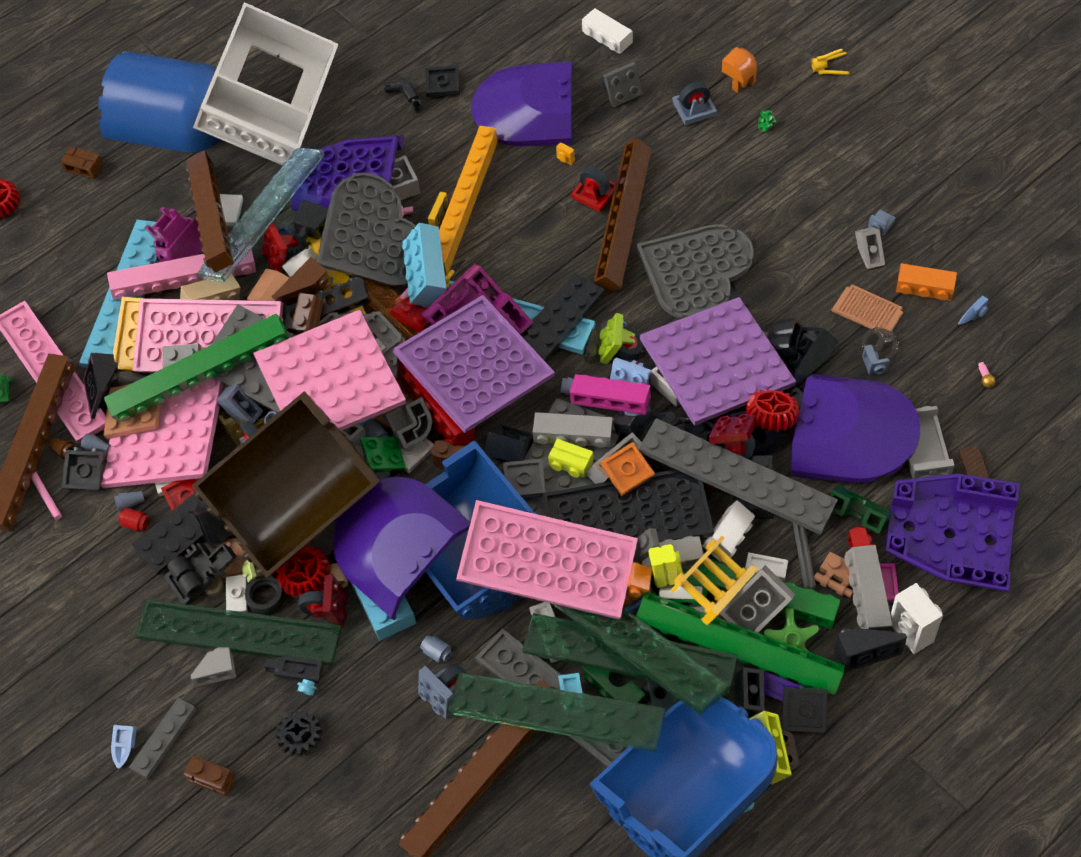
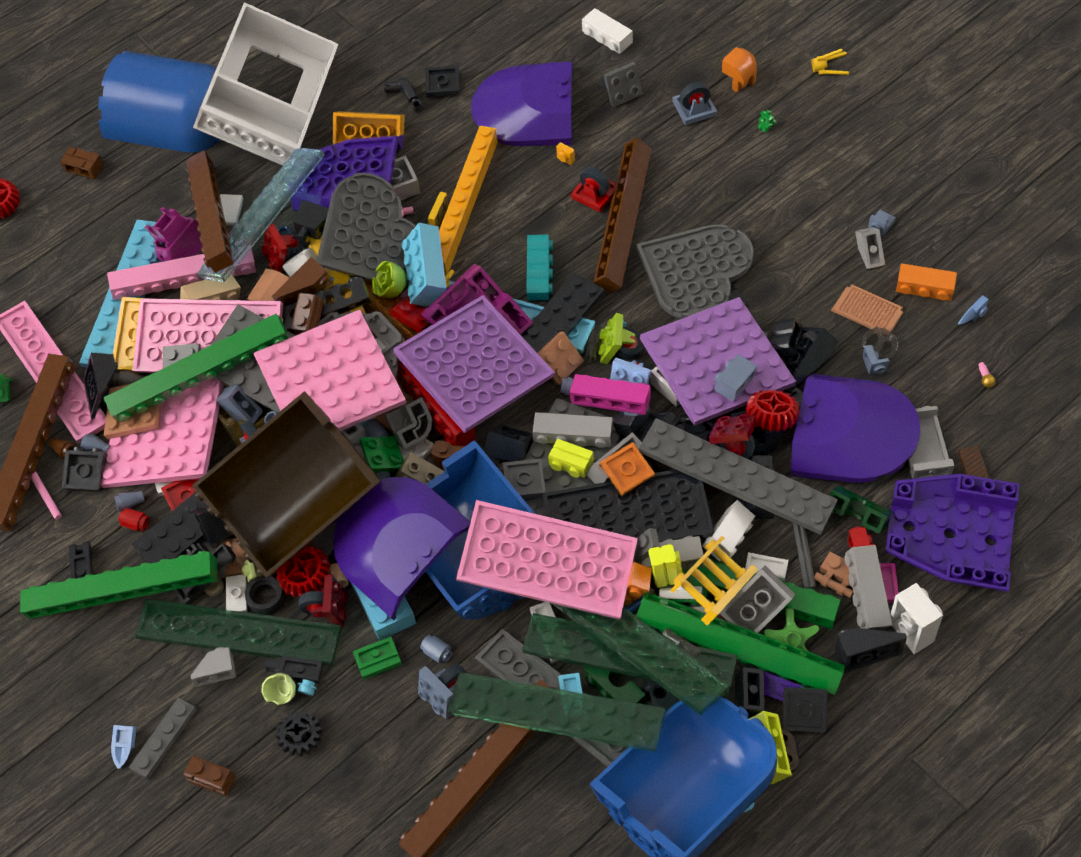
(80, 564): none -> black plate
(119, 585): none -> green brick
(278, 688): none -> yellowish green hair
(364, 125): none -> light orange slope
(377, 658): none -> green plate
(389, 280): none -> lime cylinder
(418, 469): none -> dark tan brick
(538, 267): none -> teal brick
(560, 357): none -> nougat plate
(681, 643): none -> clear smoke axle
(735, 377): none -> sand blue brick

